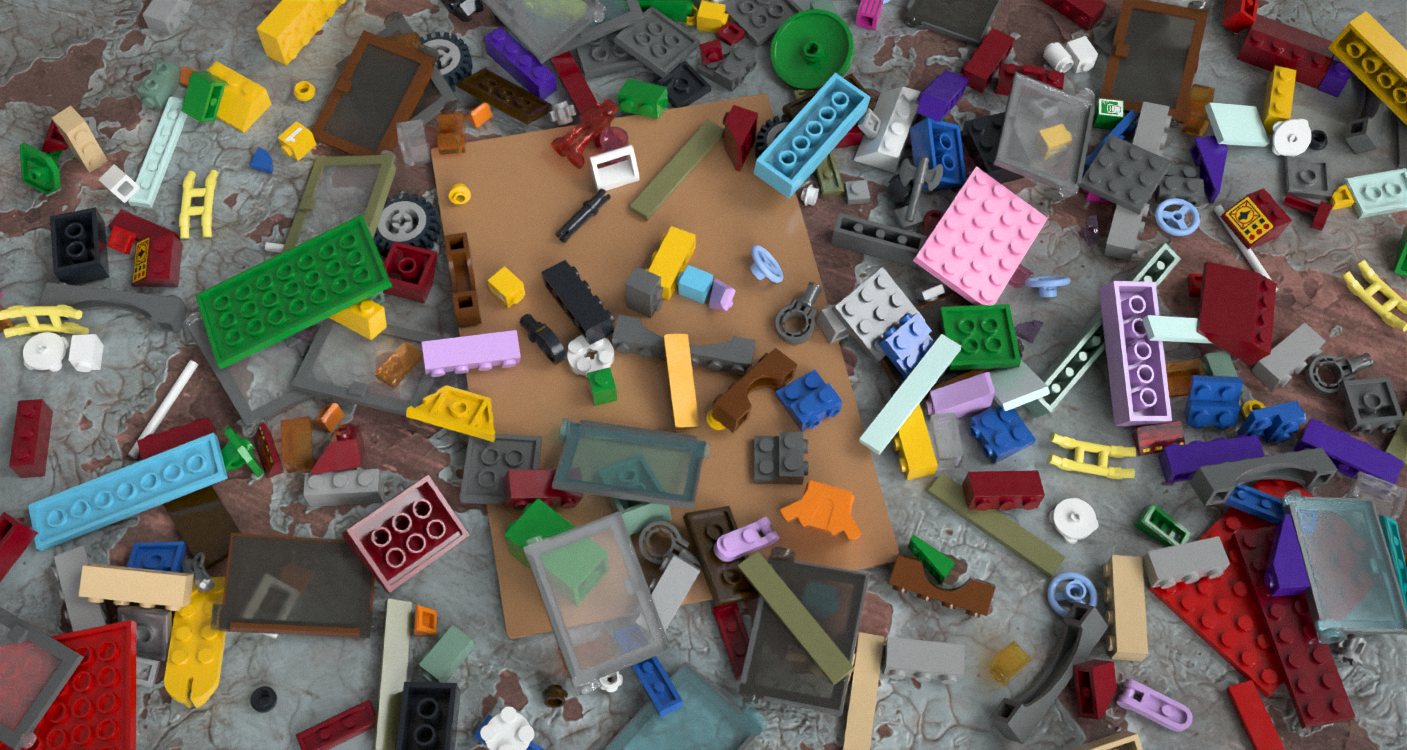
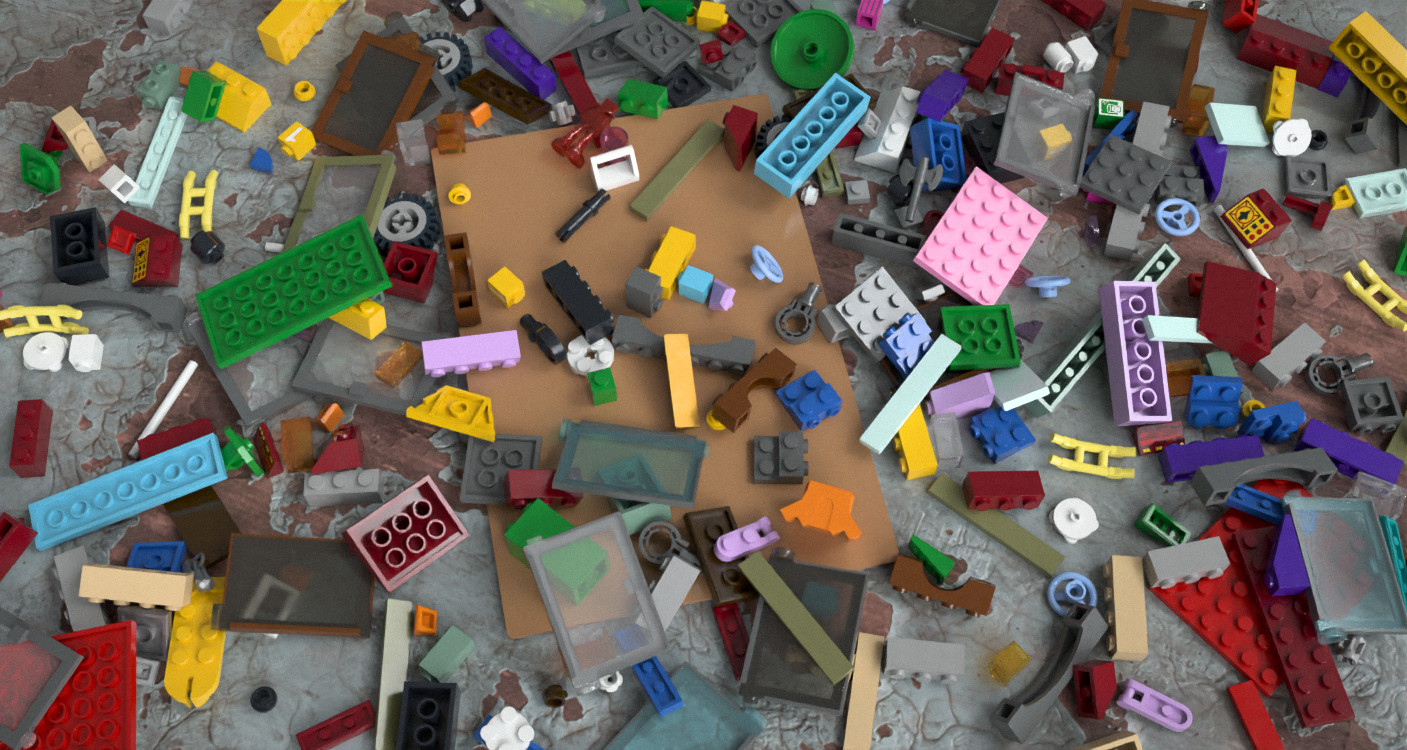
(207, 247): none -> black head

